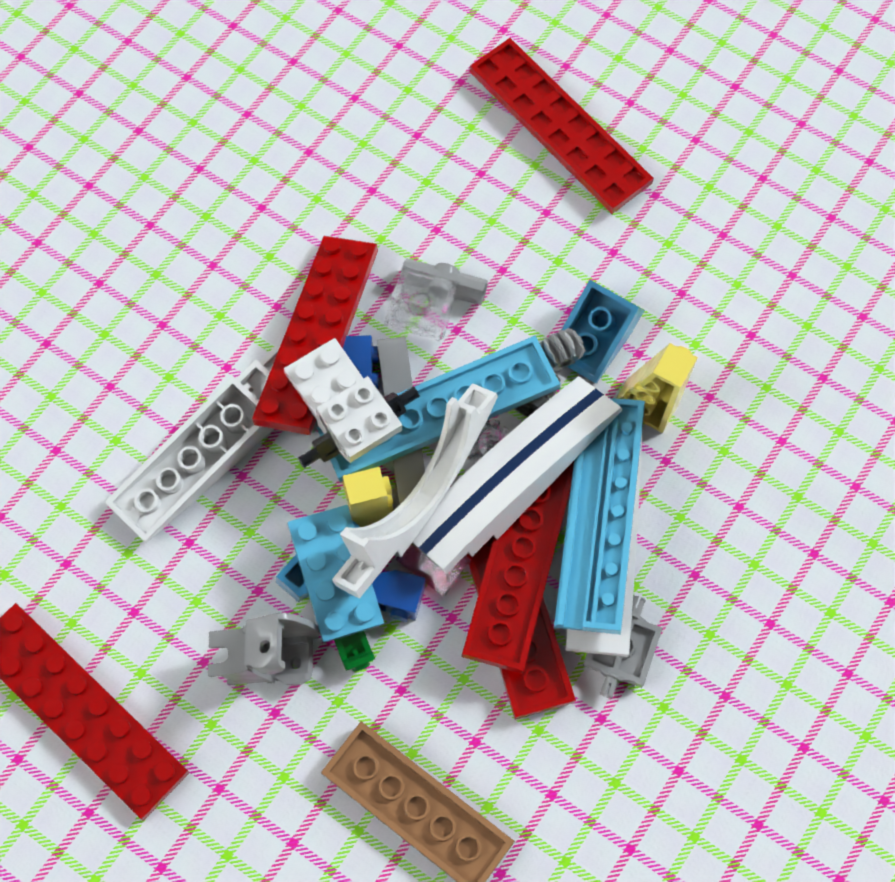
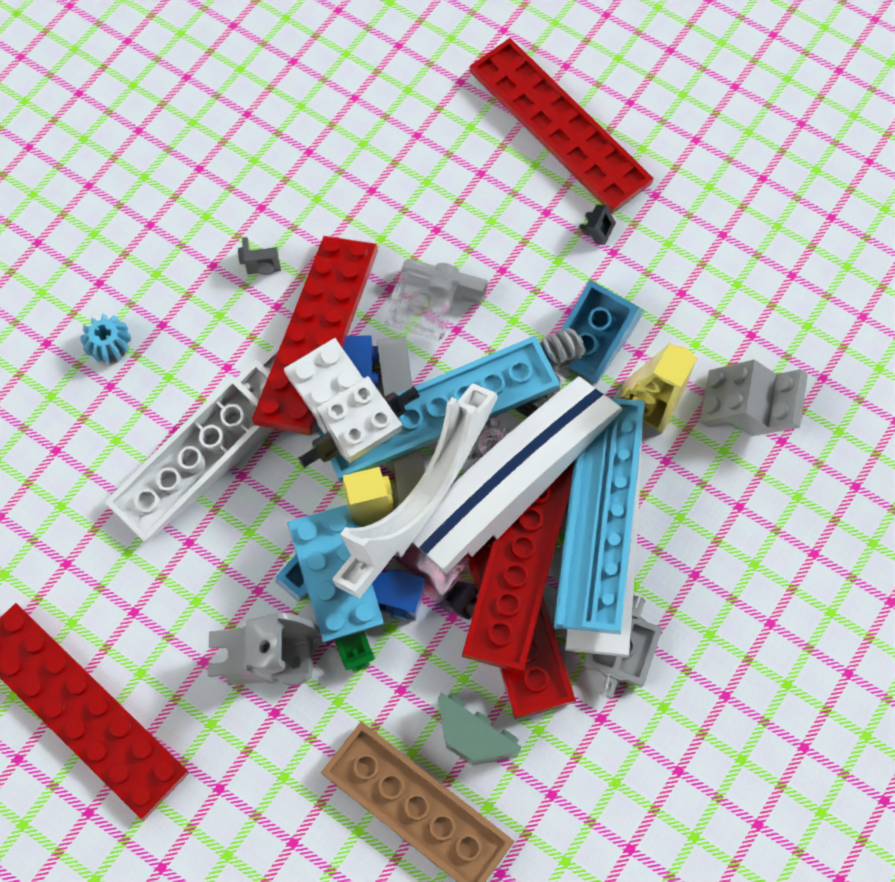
(95, 335): none -> medium azure gear
(258, 261): none -> dark grey bracket
(458, 599): none -> black tile
(472, 735): none -> sand green slope
(599, 224): none -> black tile
(754, 398): none -> light grey bracket

